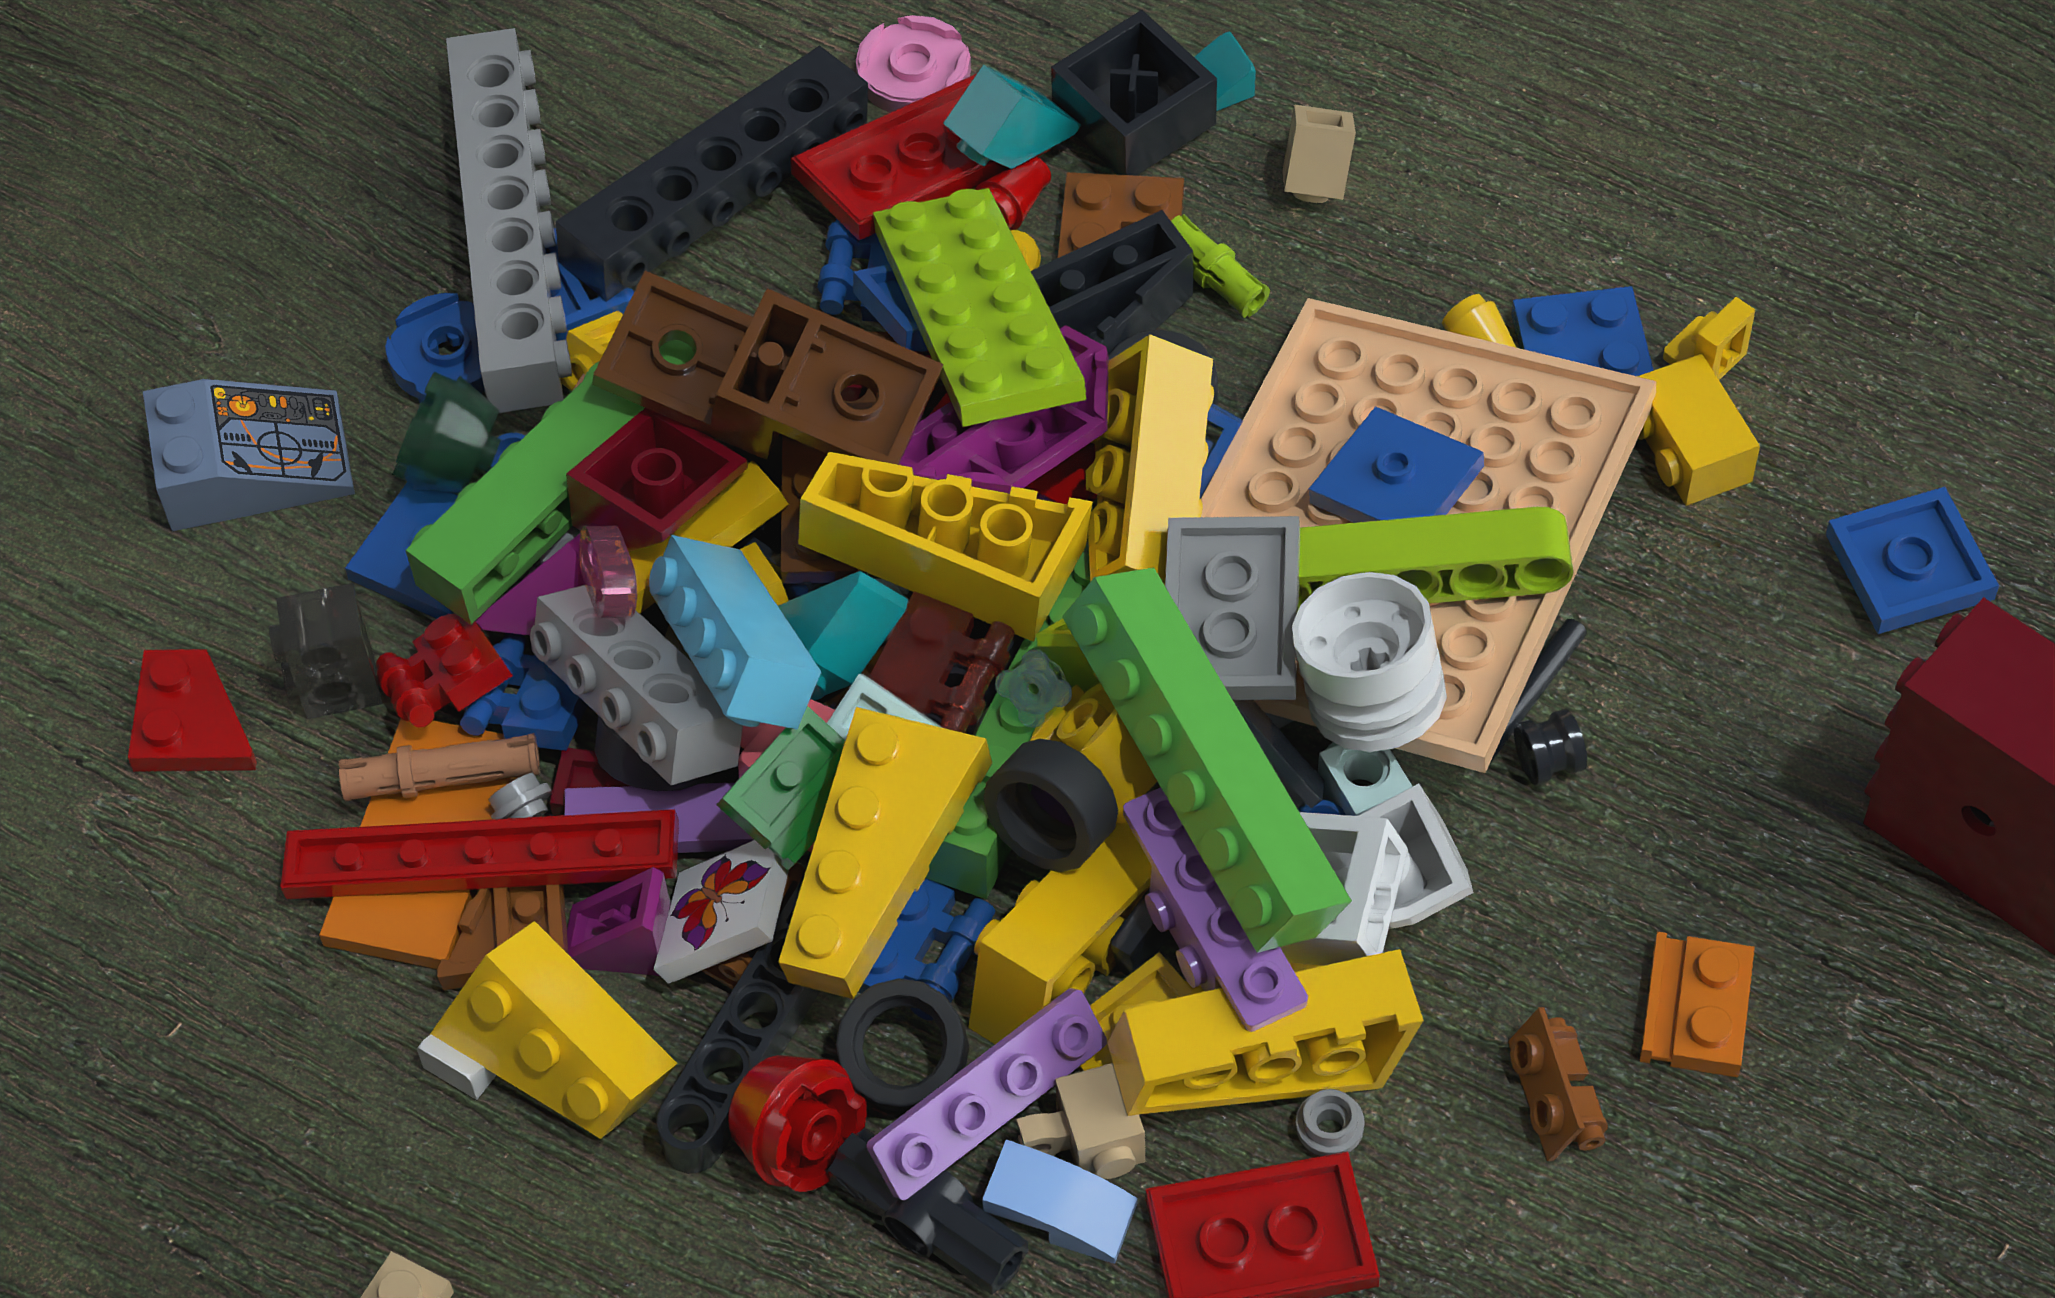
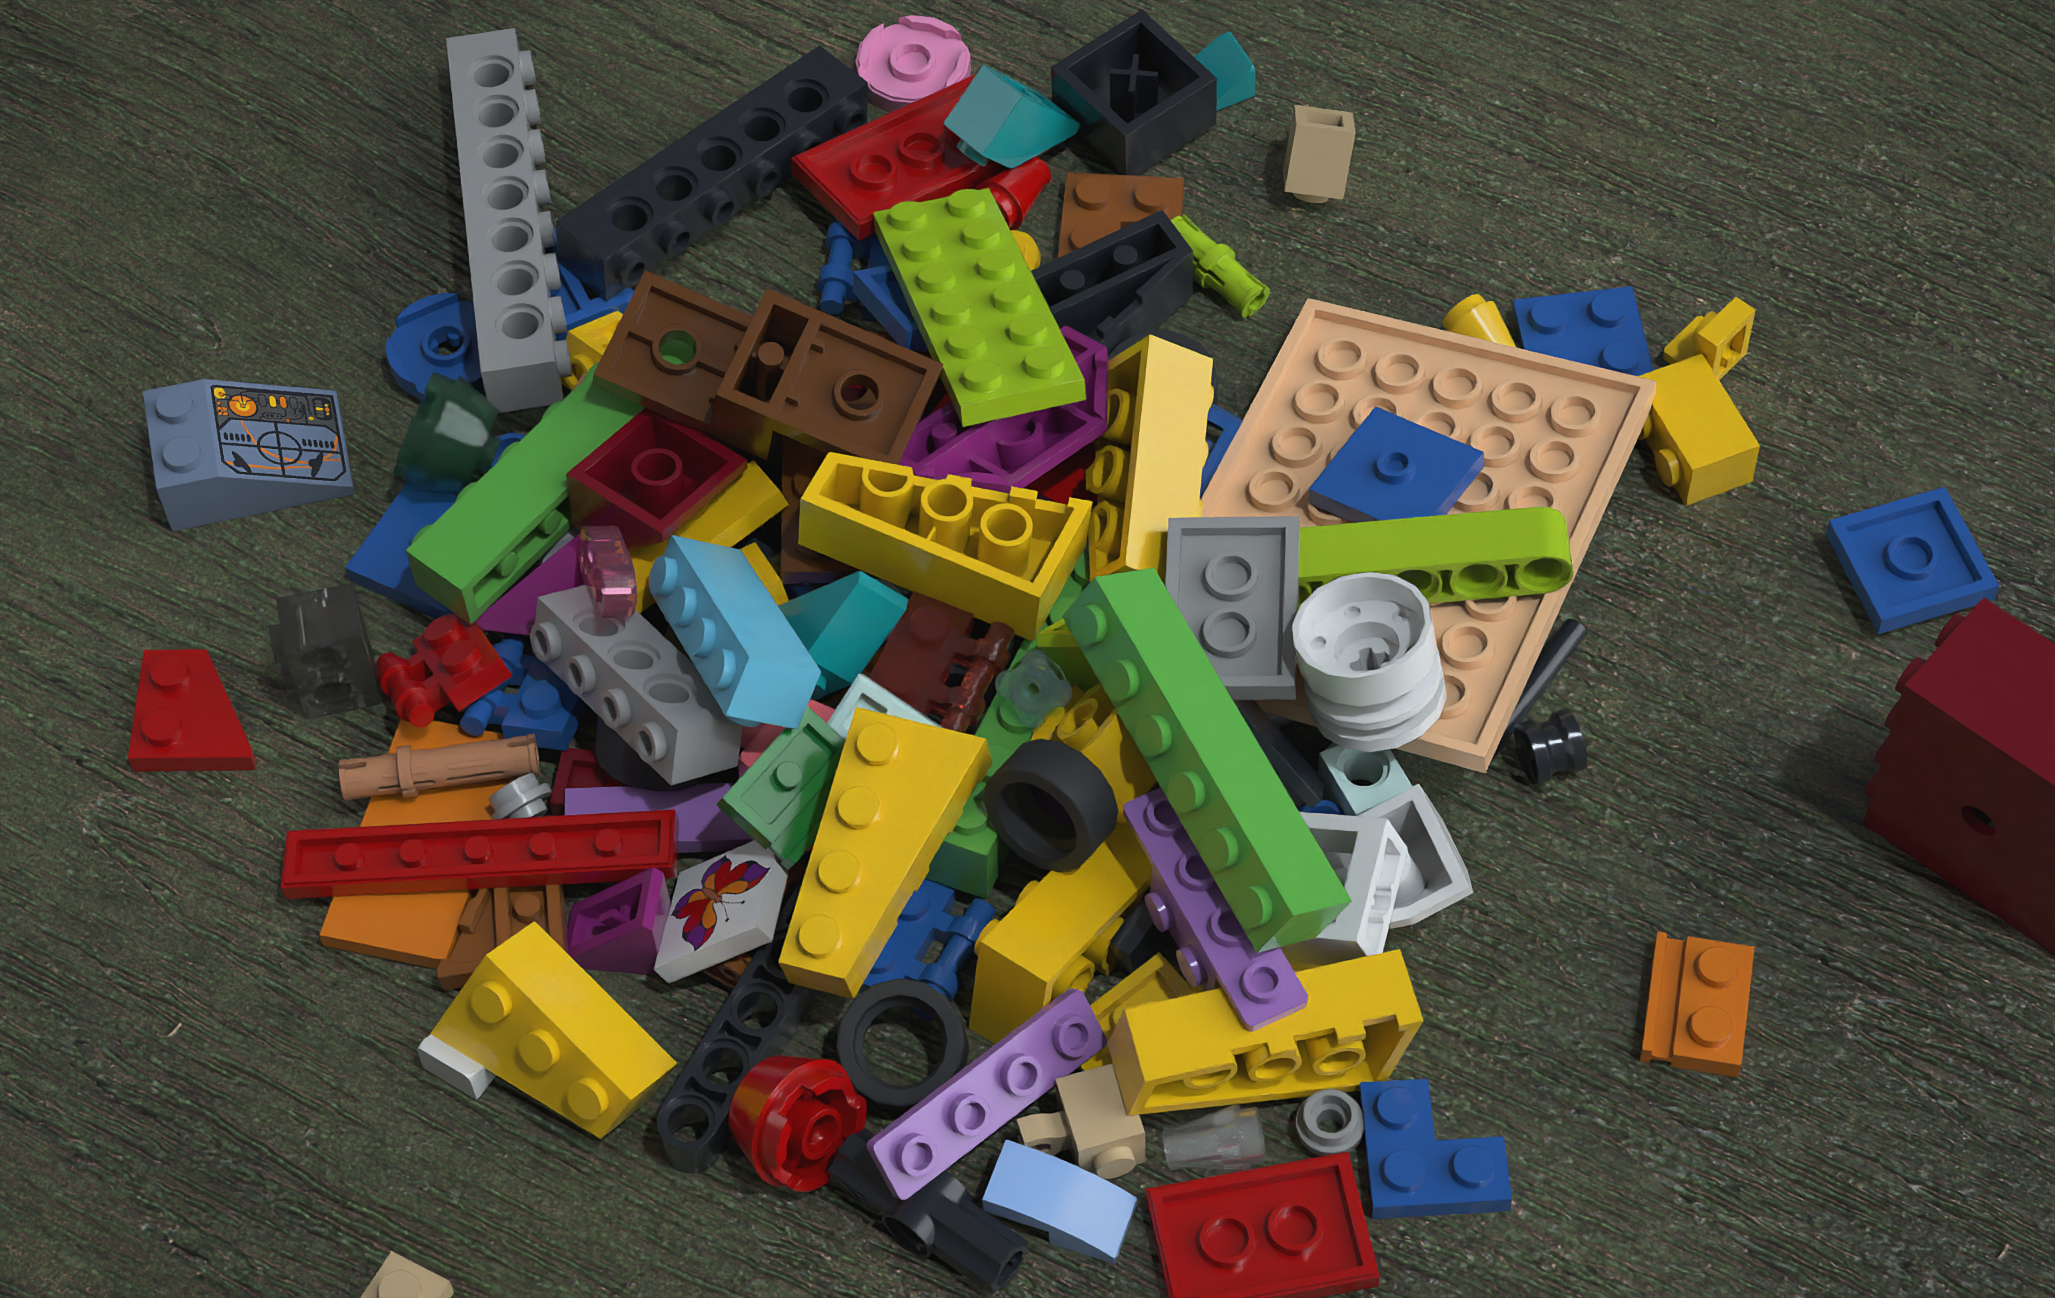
(1217, 1141): none -> clear cone
(1421, 1175): none -> blue plate
(1547, 1059): dark orange hinge -> none

